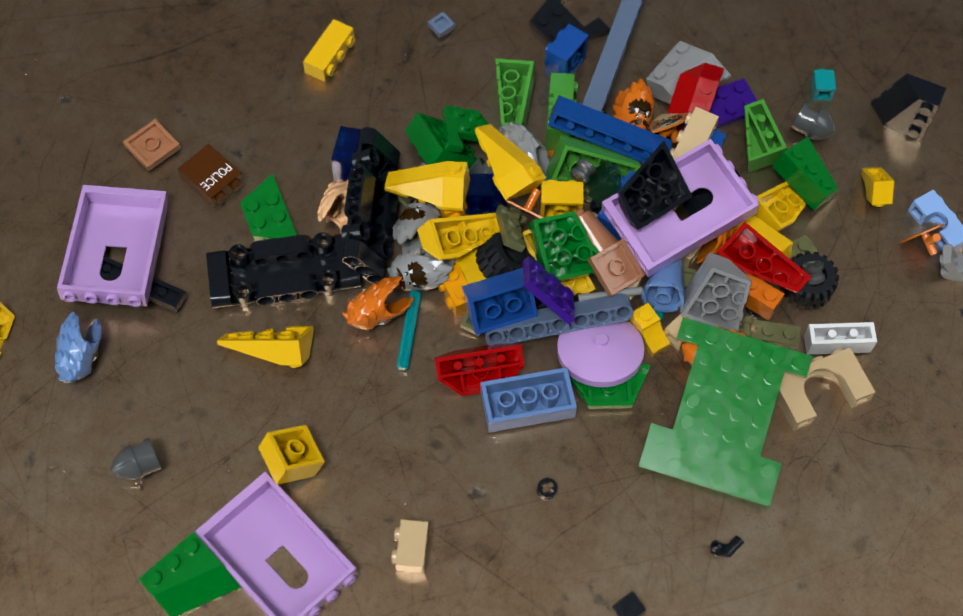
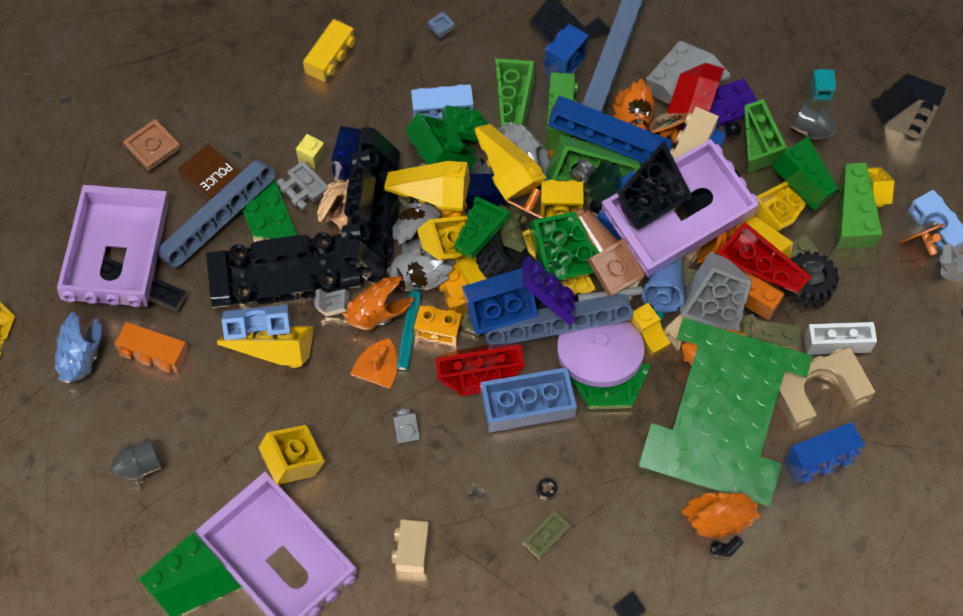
(151, 348): none -> orange brick
(216, 213): none -> sand blue beam
(244, 321): none -> light blue arch
(307, 181): none -> light grey plate
(311, 151): none -> light yellow brick
(332, 302): none -> light grey bracket
(378, 363): none -> orange shield
(405, 425): none -> light grey bracket
(433, 100): none -> light blue brick
(437, 325): none -> light orange brick
(482, 224): none -> green wing
(546, 534): none -> olive plate
(721, 513): none -> orange head
(732, 129): none -> black hinge
(824, 454): none -> blue brick
(857, 209): none -> bright green wedge

